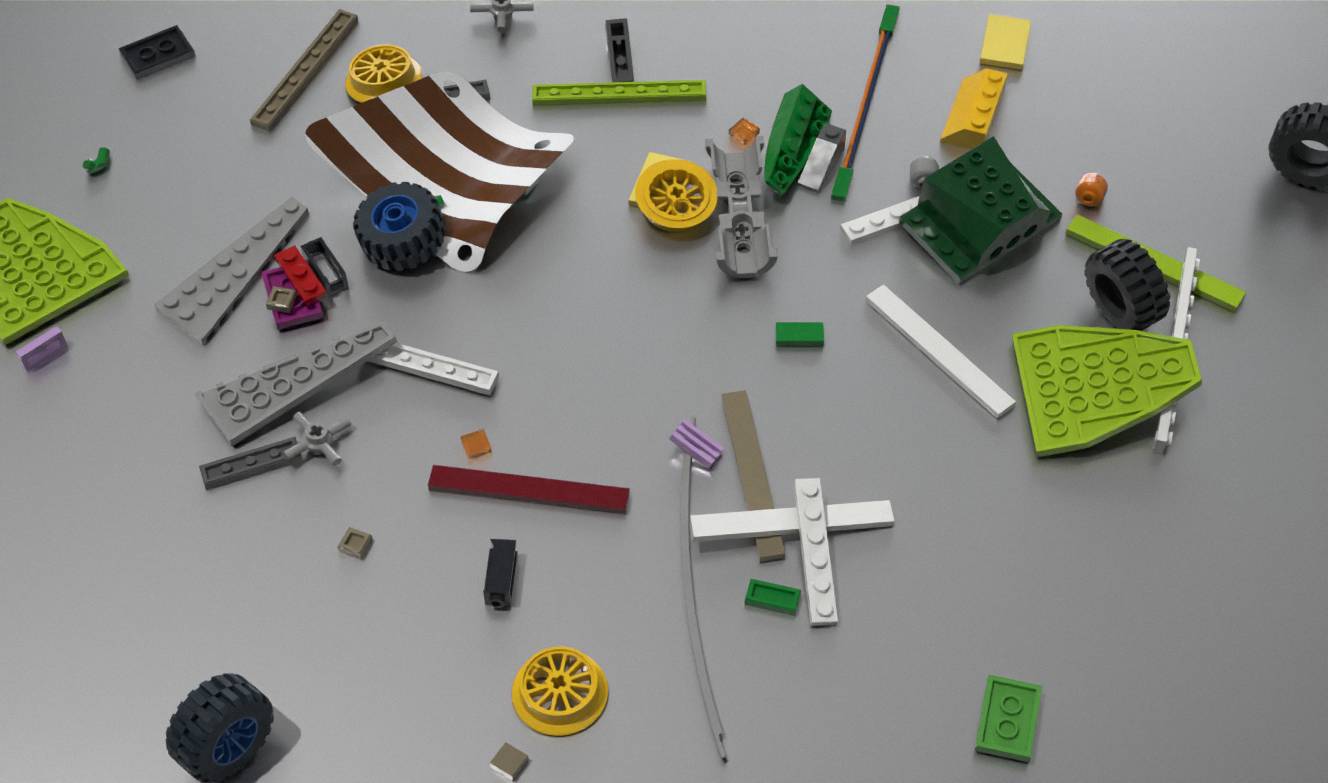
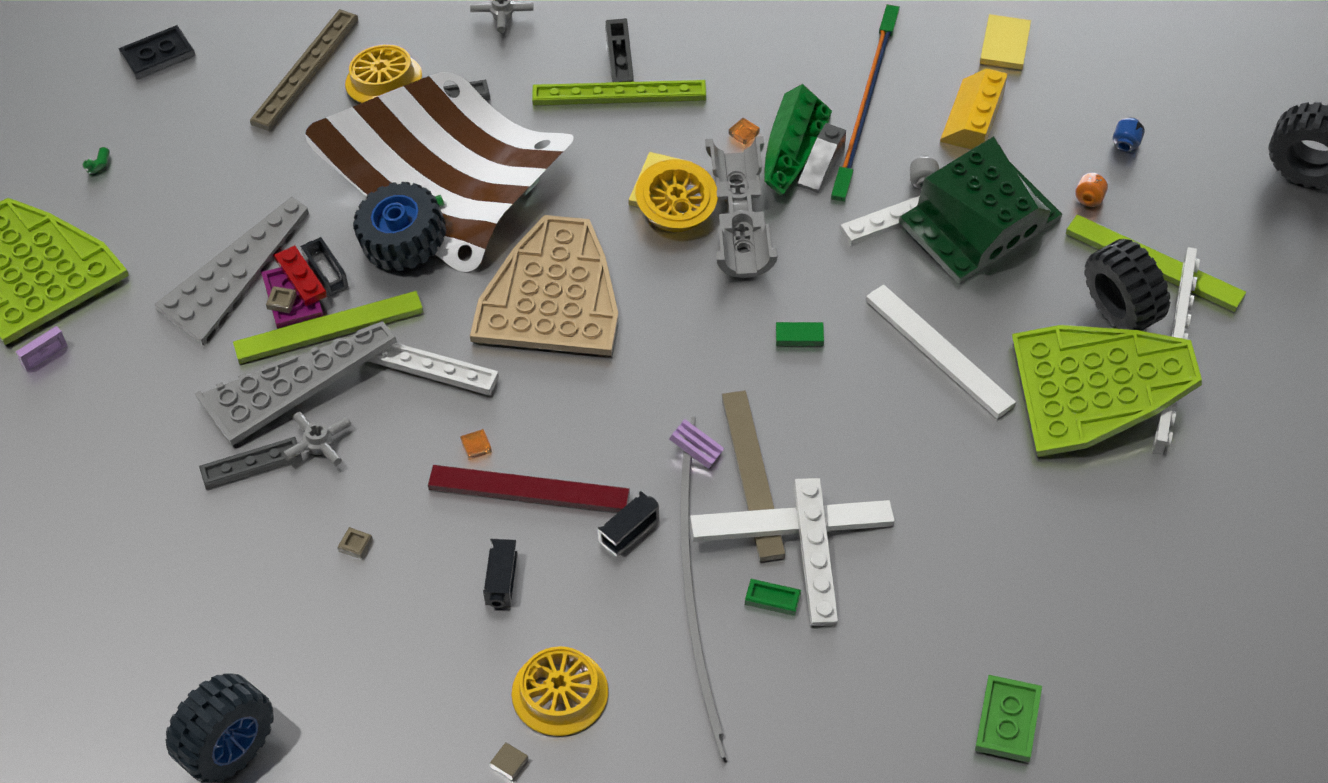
(327, 327): none -> lime tile
(551, 292): none -> tan piece
(629, 523): none -> black window
(1128, 134): none -> blue head

